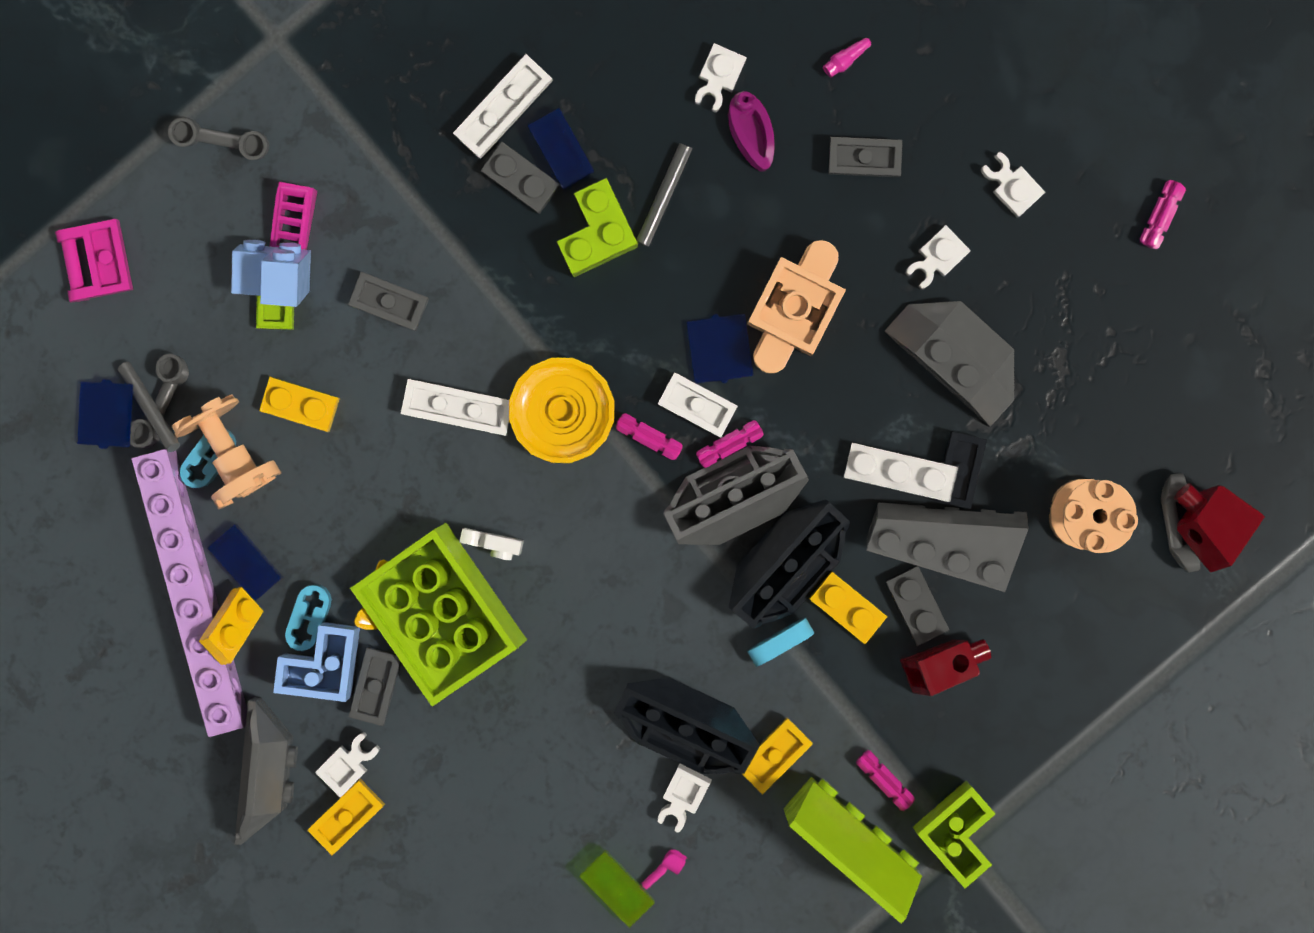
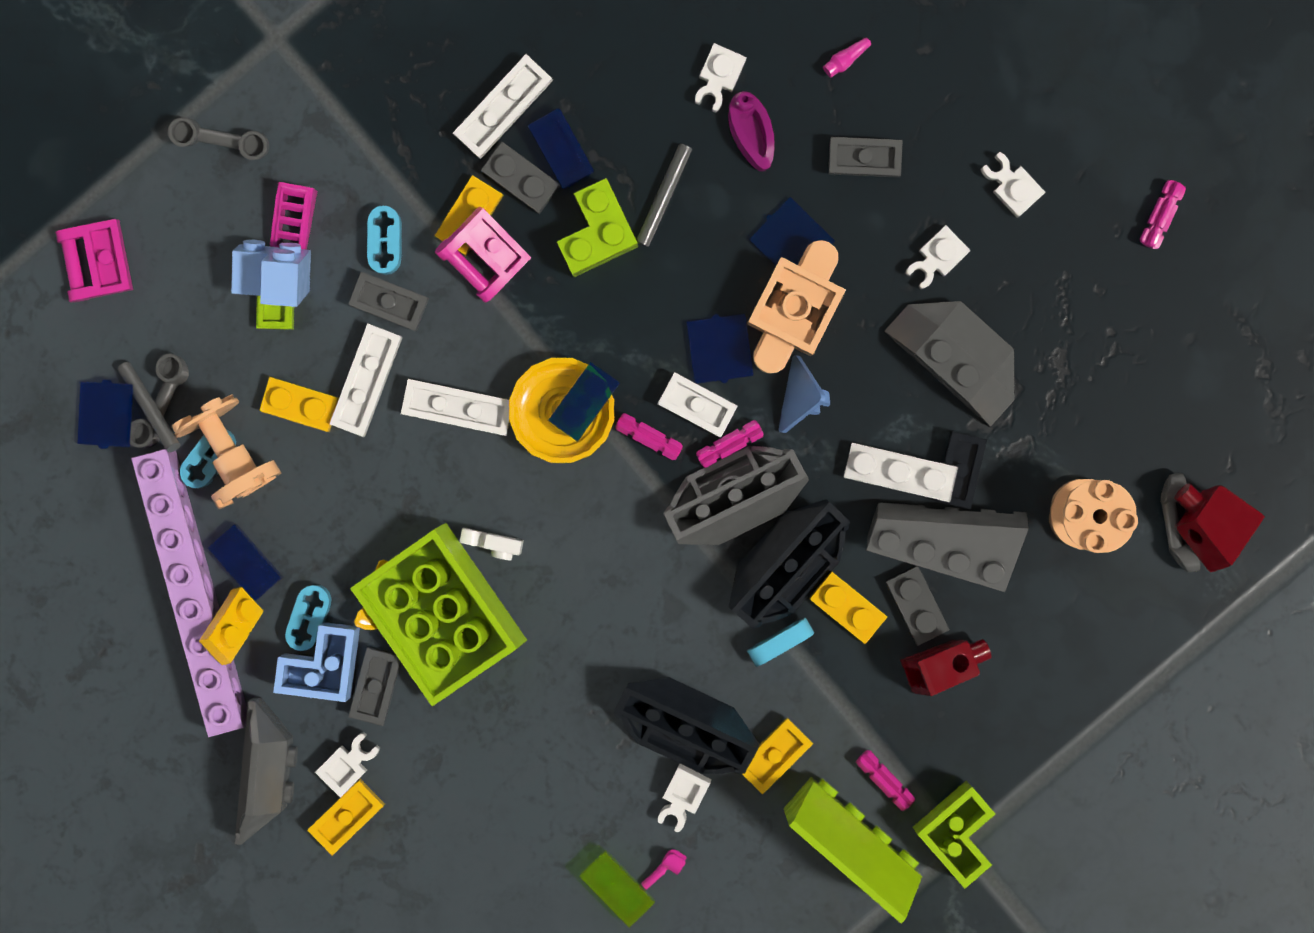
(366, 380): none -> white plate
(375, 240): none -> medium azure beam
(473, 195): none -> yellow plate
(491, 245): none -> plate
(584, 401): none -> clear blue plate
(788, 234): none -> clear blue piece
(802, 396): none -> medium blue piece

